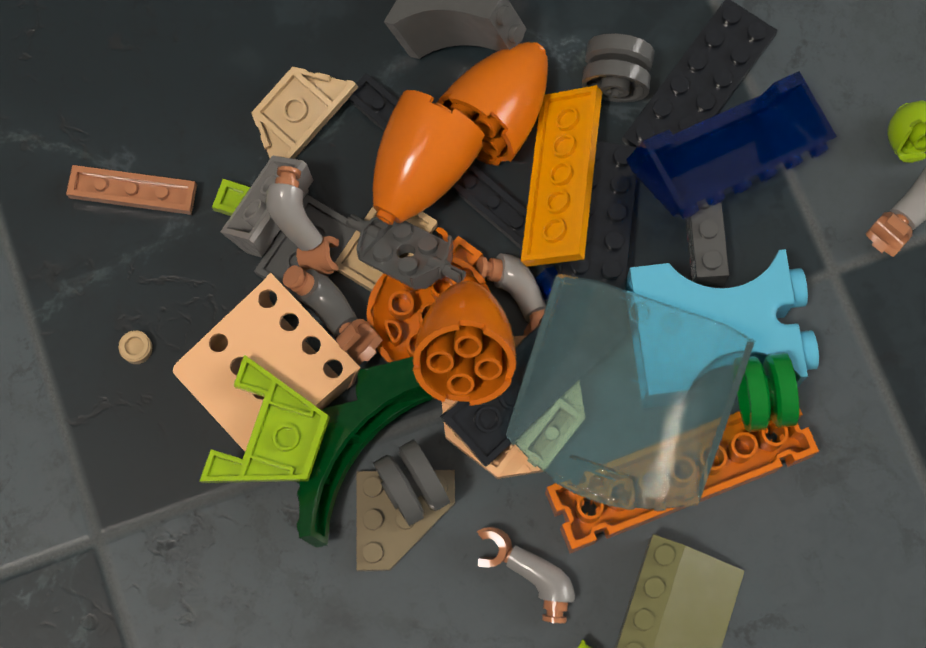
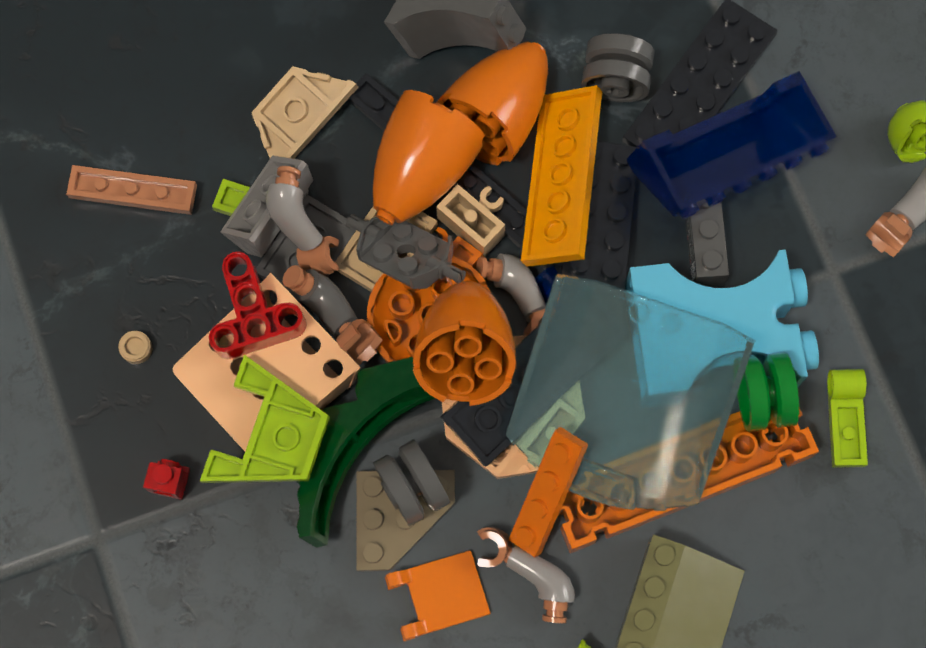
(166, 478): none -> red brick
(252, 315): none -> red beam
(442, 594): none -> orange flag
(472, 218): none -> tan brick
(548, 491): none -> orange plate
(846, 417): none -> lime plate

